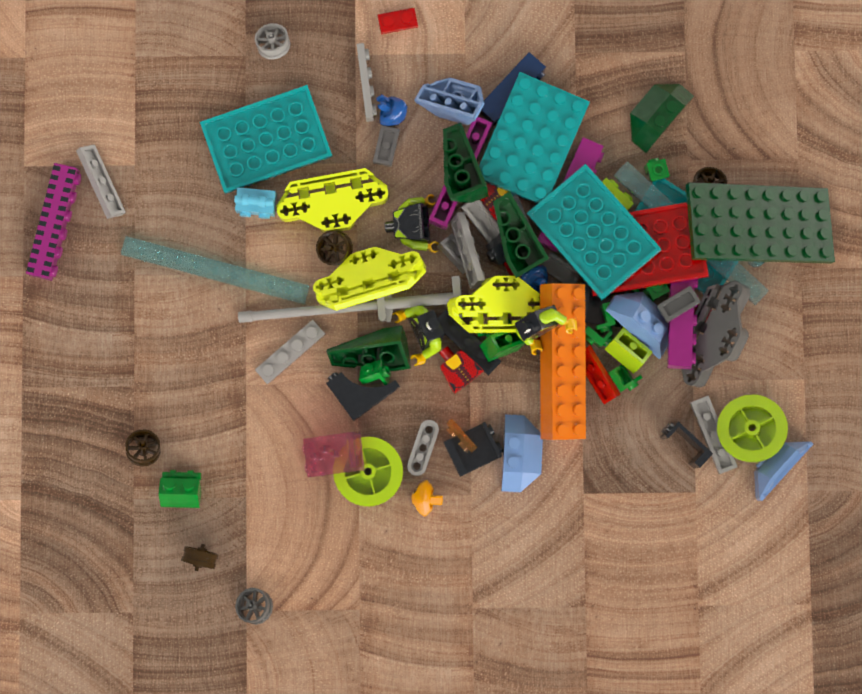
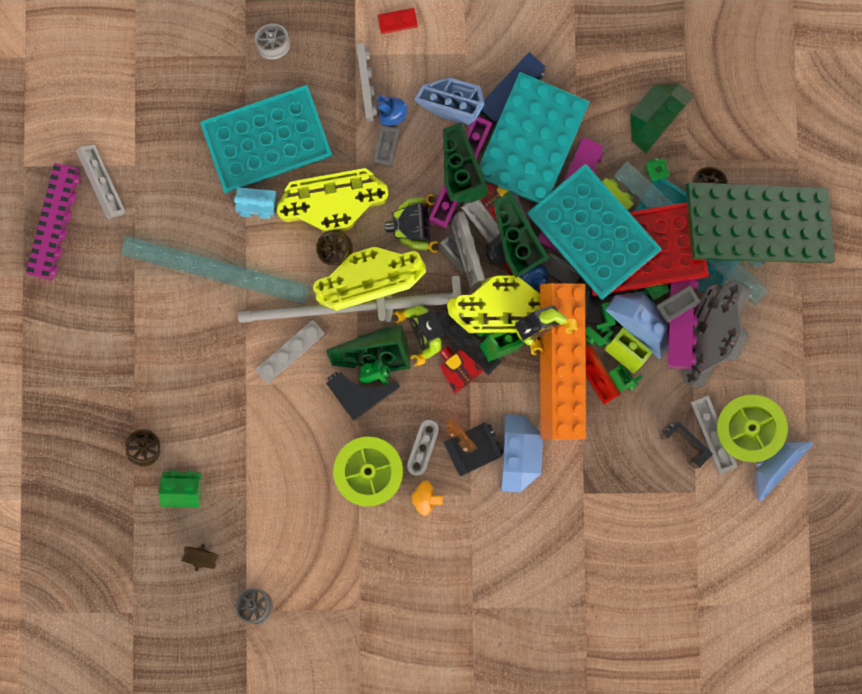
(333, 454): clear pink piece -> none

